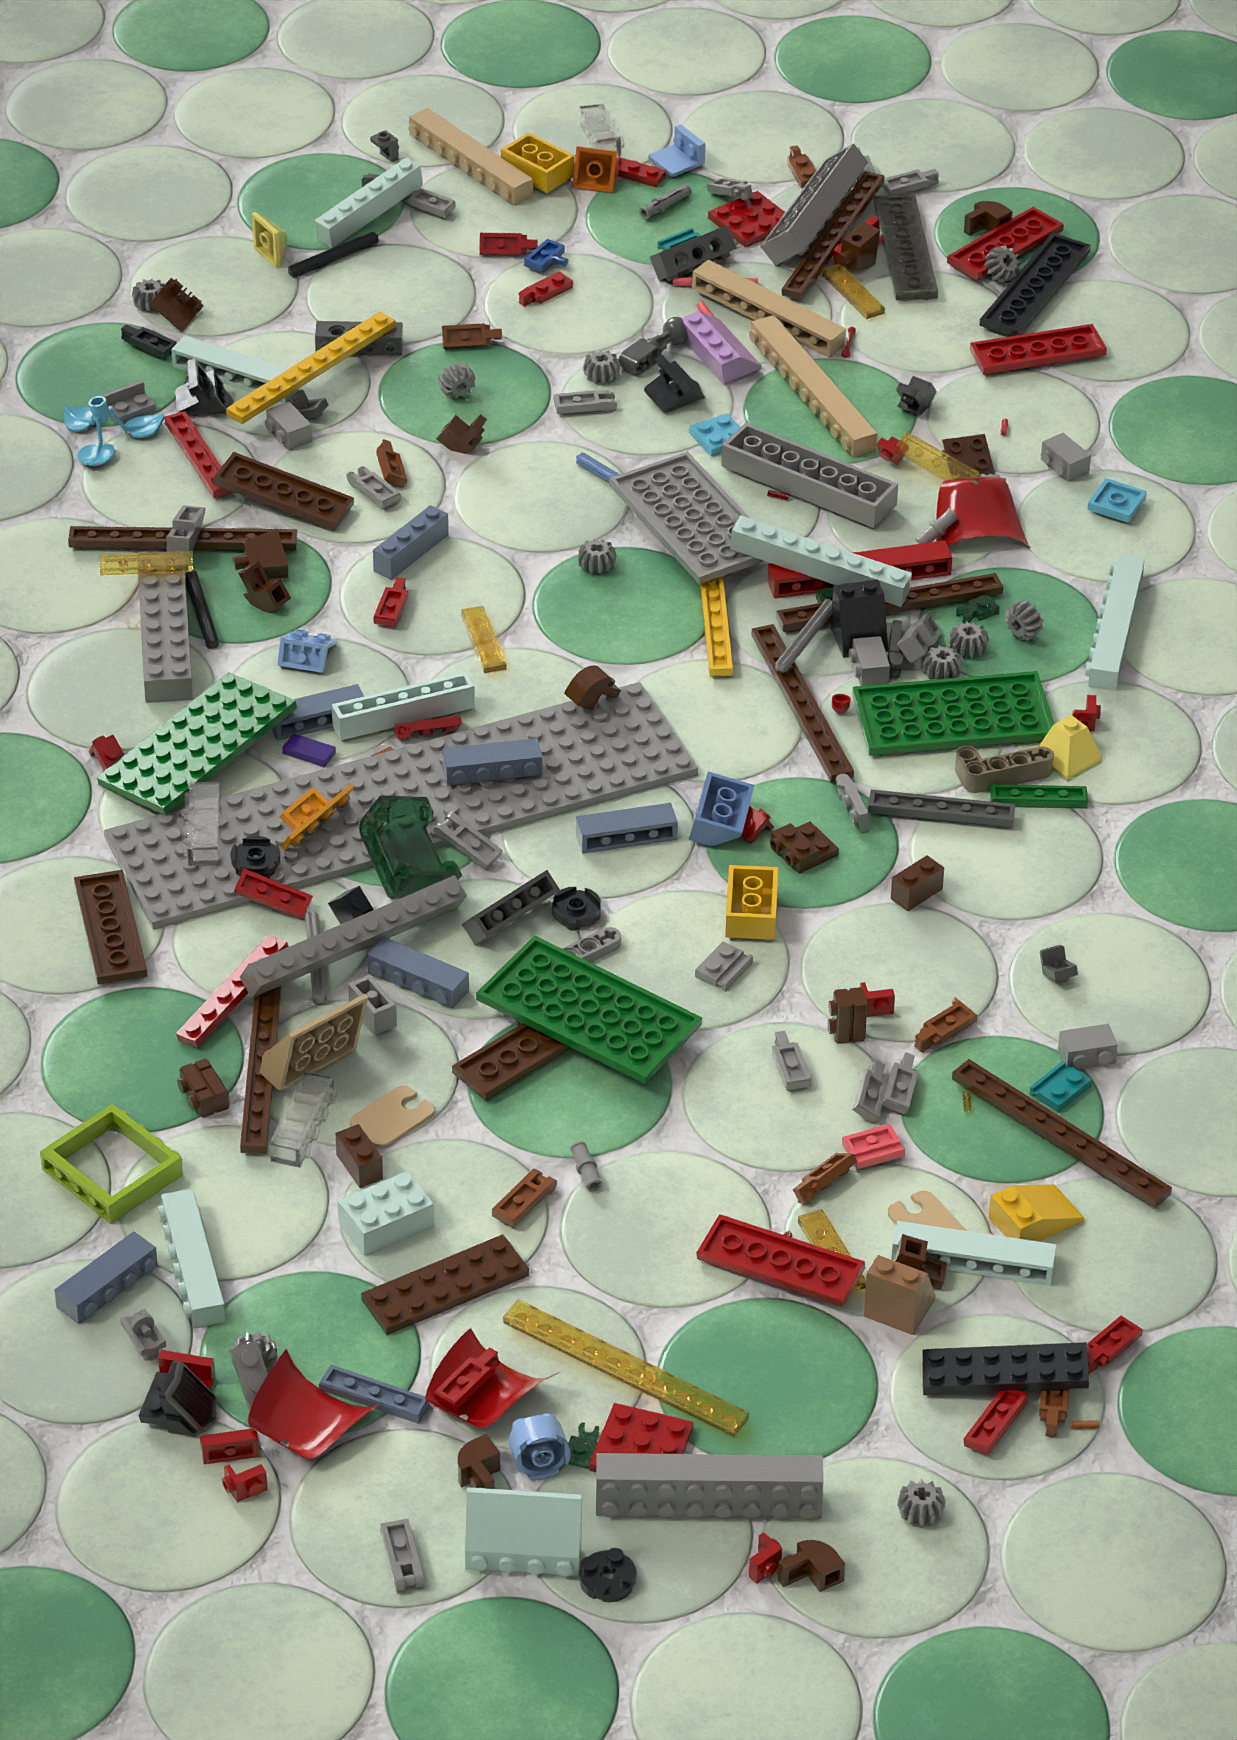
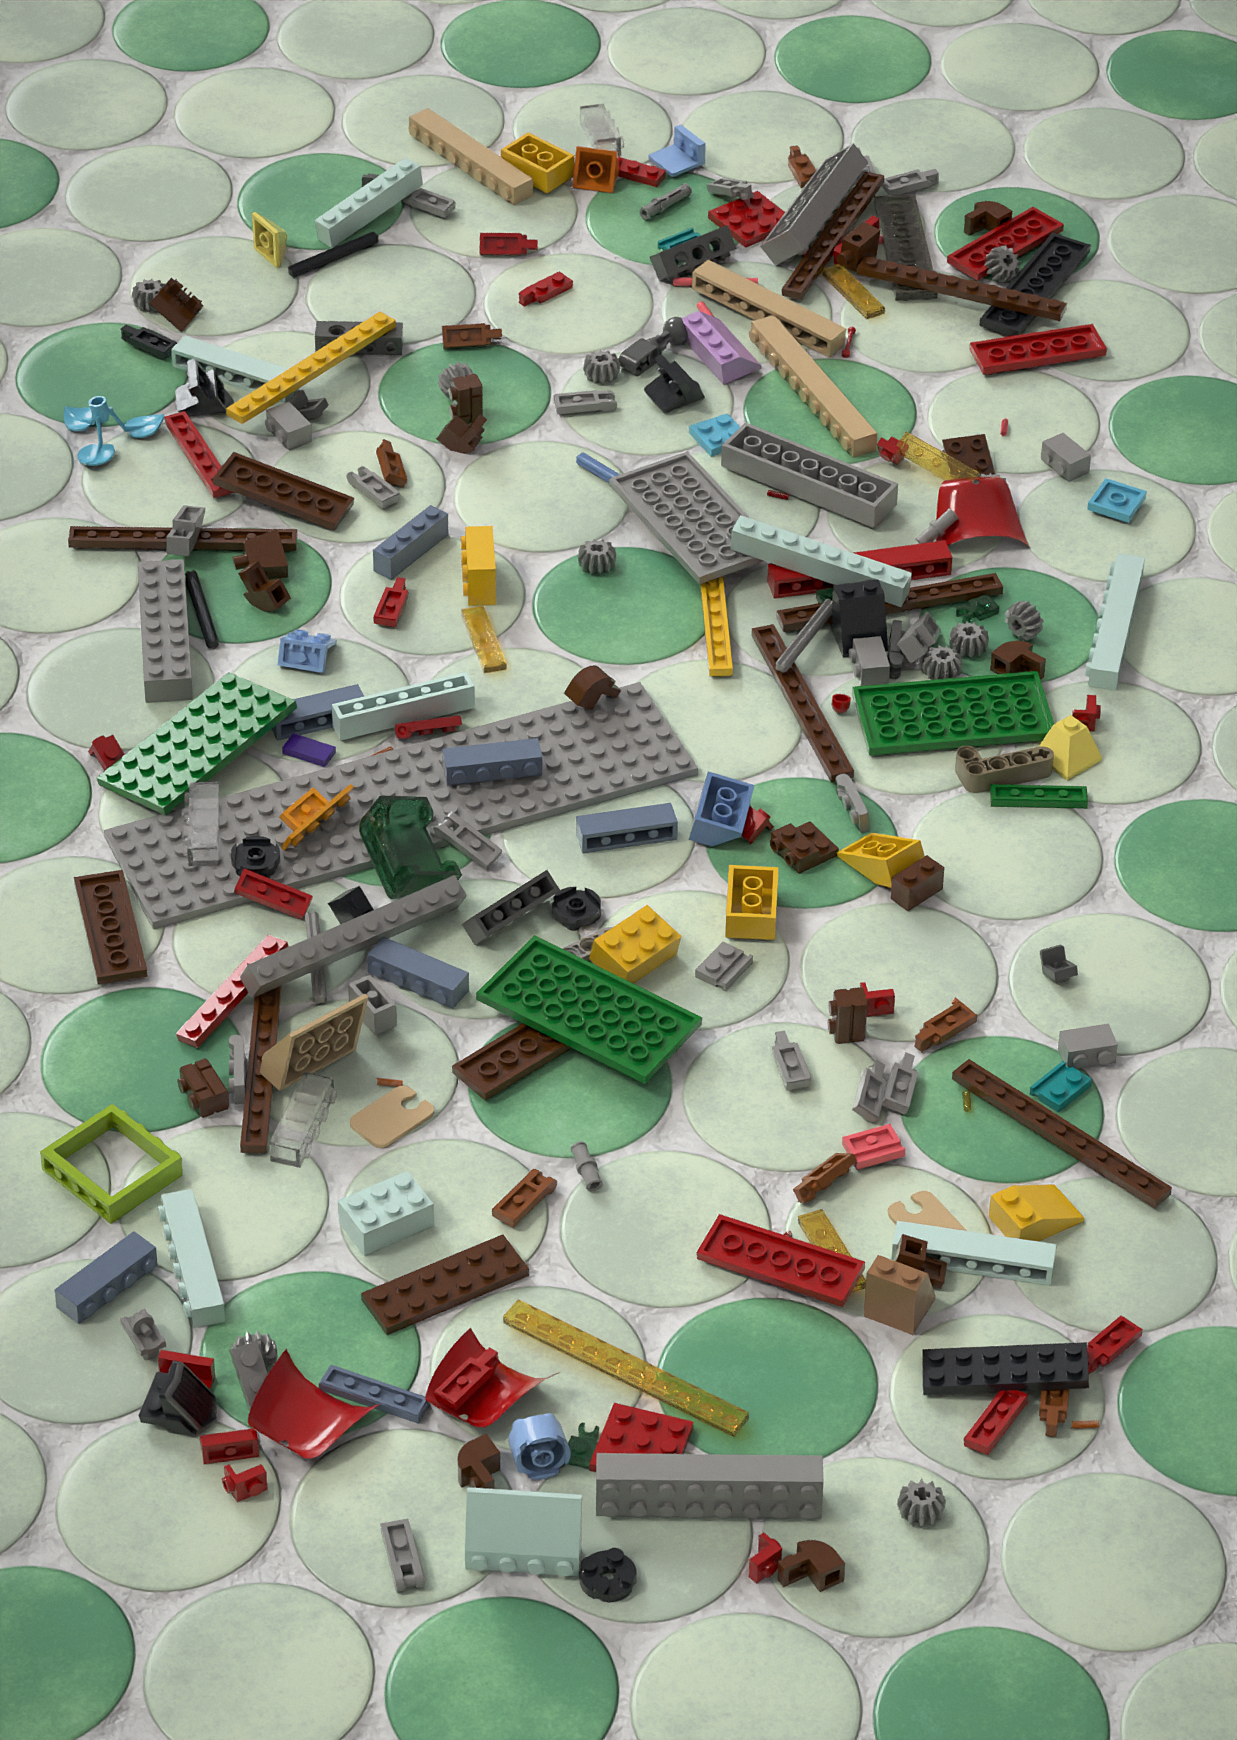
(130, 402): light grey bracket -> none
(146, 563): clear yellow tile -> none
(237, 1068): none -> light grey plate
(359, 1156): reddish brown brick -> none
(388, 145): dark grey bracket -> none
(389, 1082): none -> orange leg
(466, 398): none -> reddish brown brick
(478, 565): none -> yellow brick
(546, 254): blue plate -> none
(636, 945): none -> yellow brick
(881, 856): none -> yellow slope
(916, 395): black brick -> none
(941, 808): dark grey plate -> none
(962, 288): none -> reddish brown plate
(1016, 658): none -> reddish brown brick

